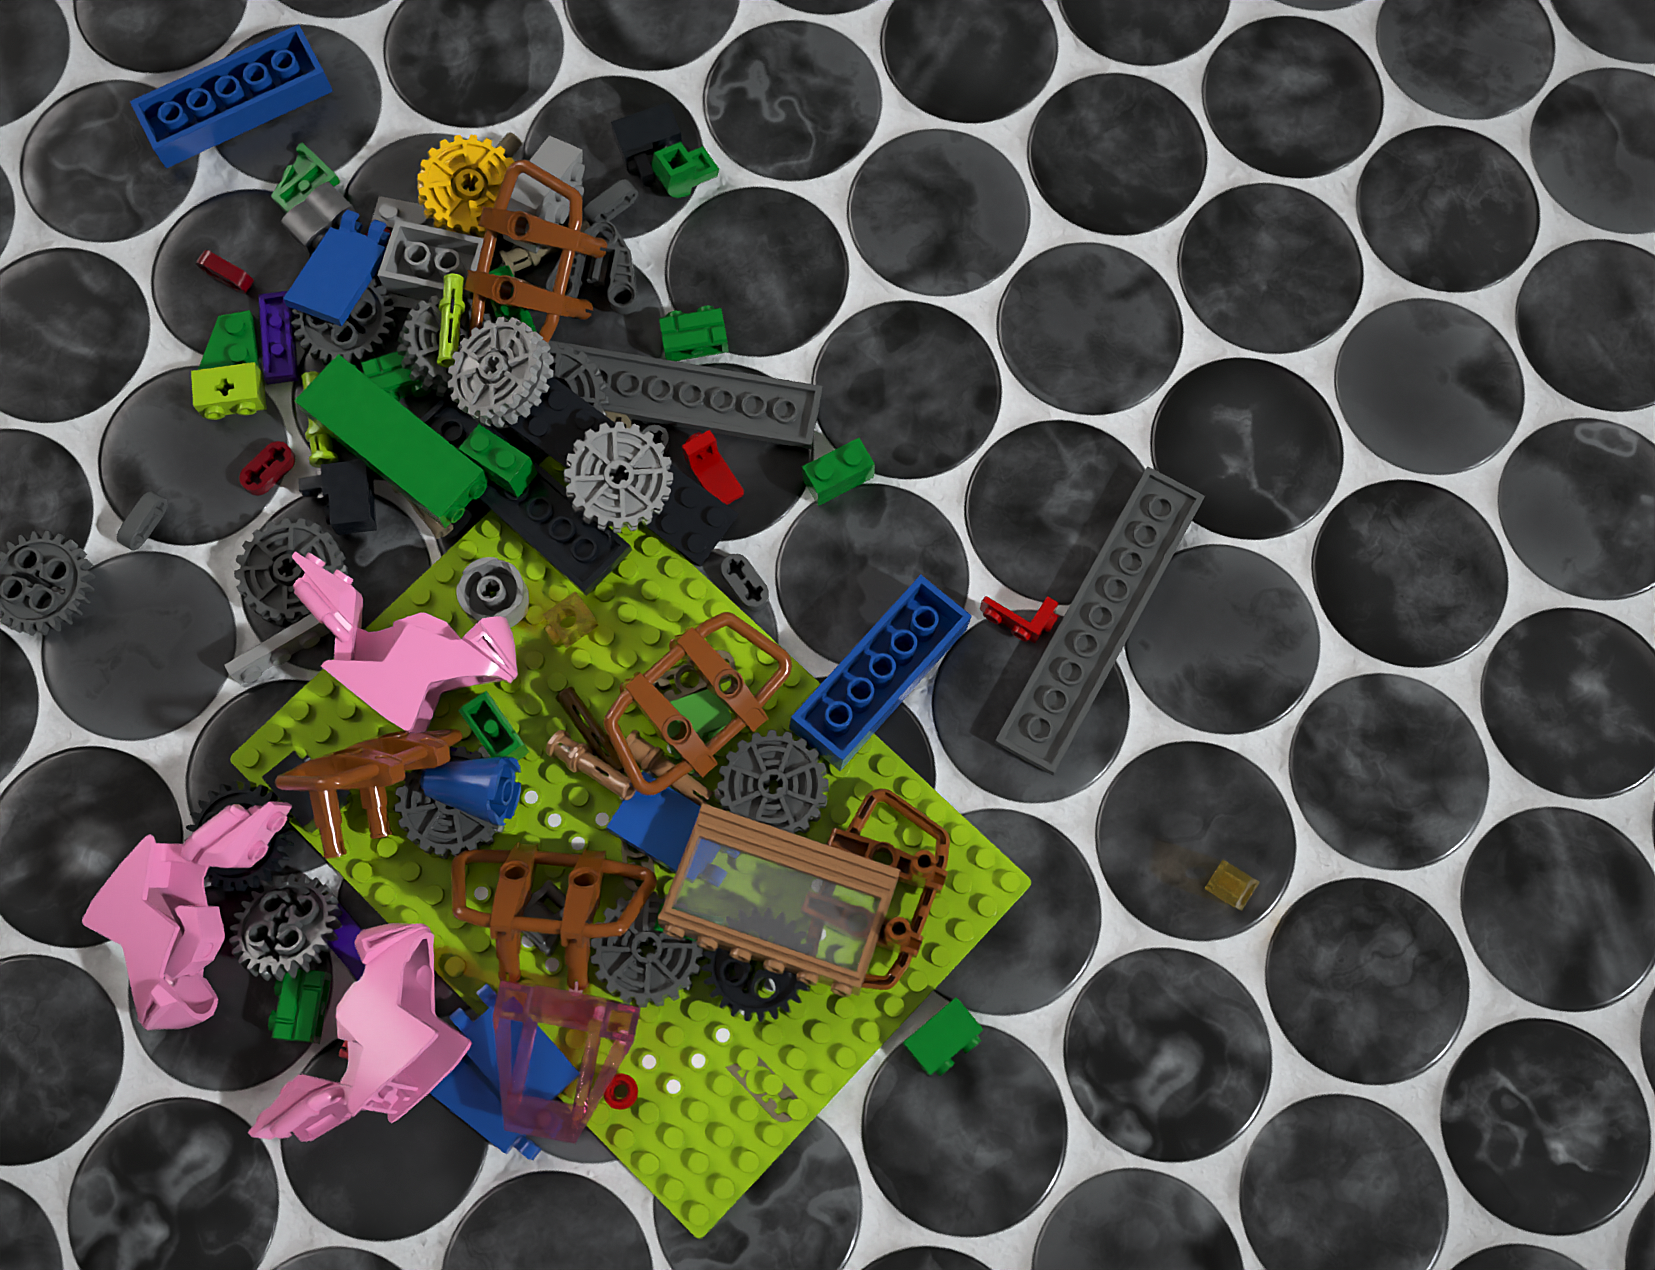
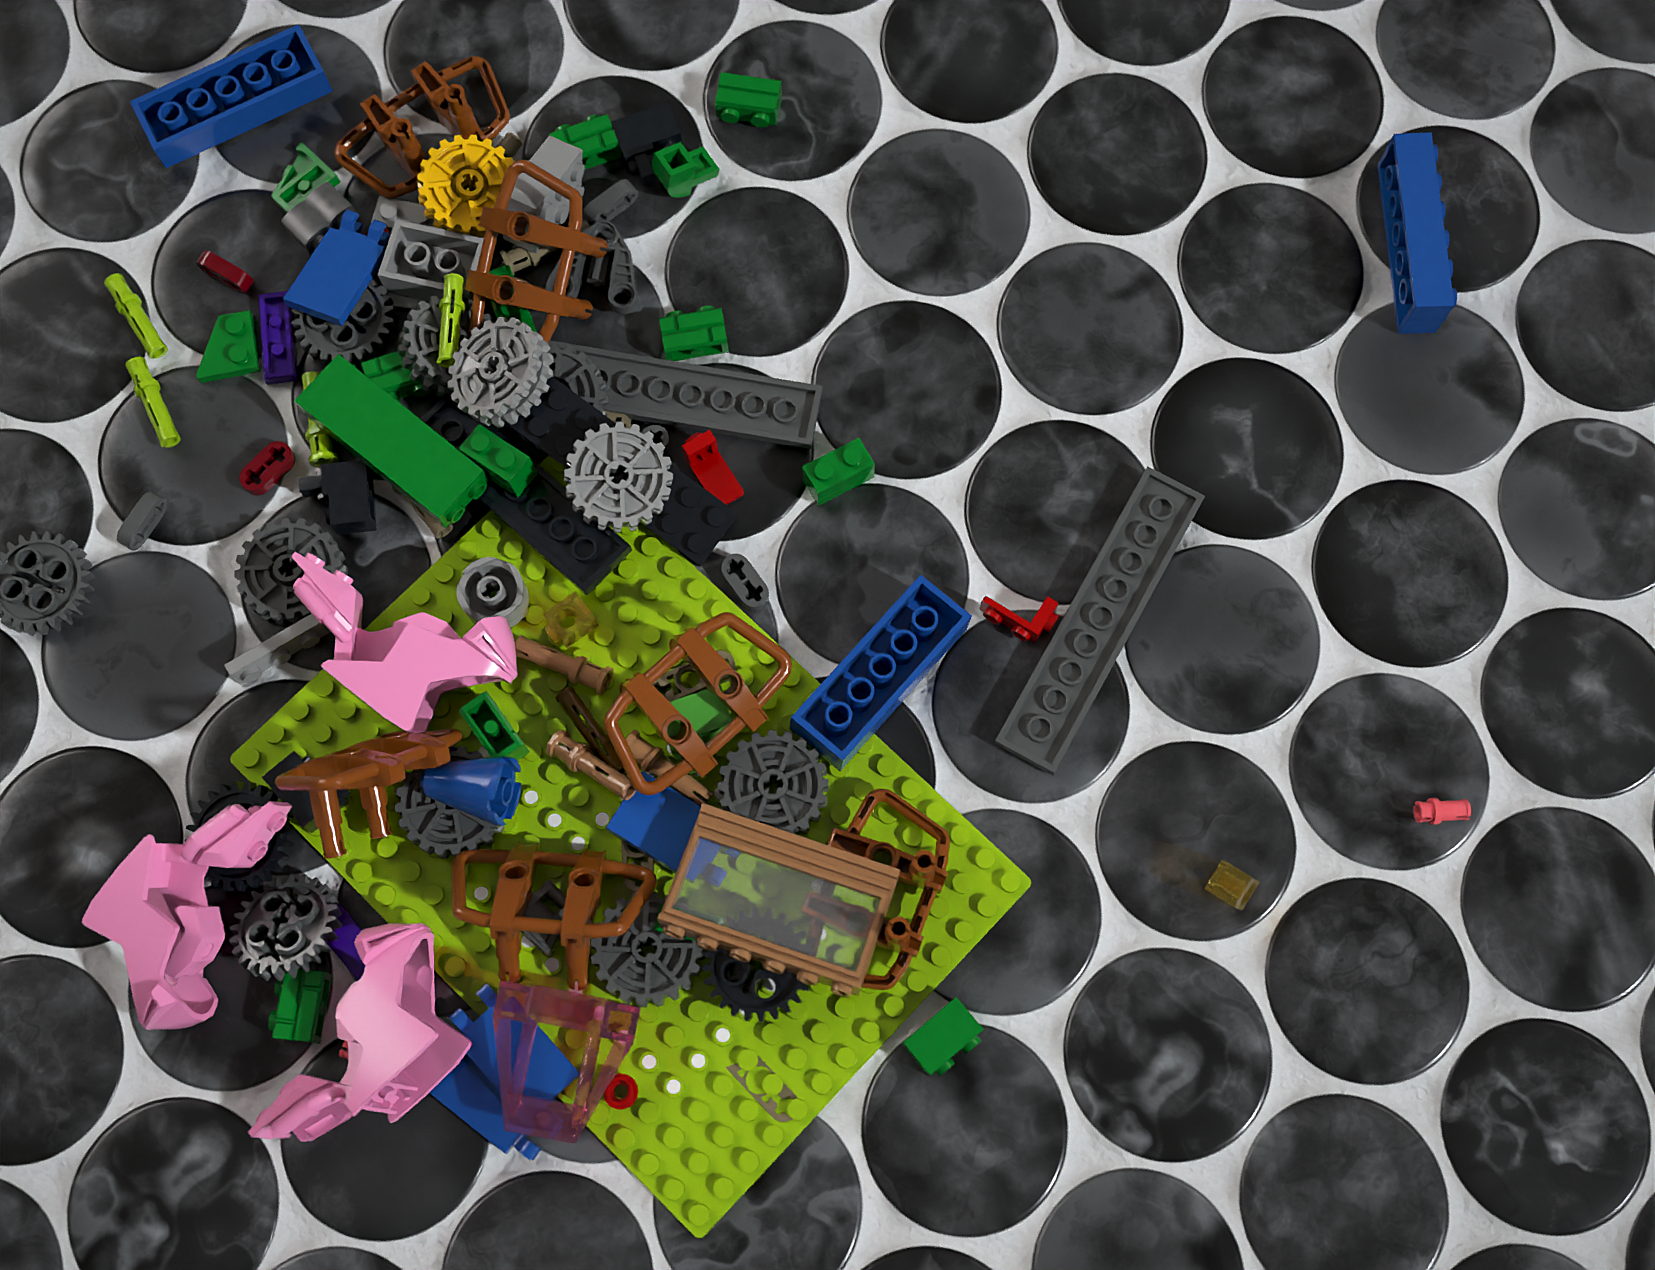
(130, 306): none -> lime pin
(148, 391): none -> lime pin
(228, 390): lime brick -> none
(407, 149): none -> dark orange piece
(576, 669): none -> medium nougat pin
(594, 137): none -> green brick
(748, 99): none -> green brick
(1416, 233): none -> blue brick
(1436, 811): none -> coral pin

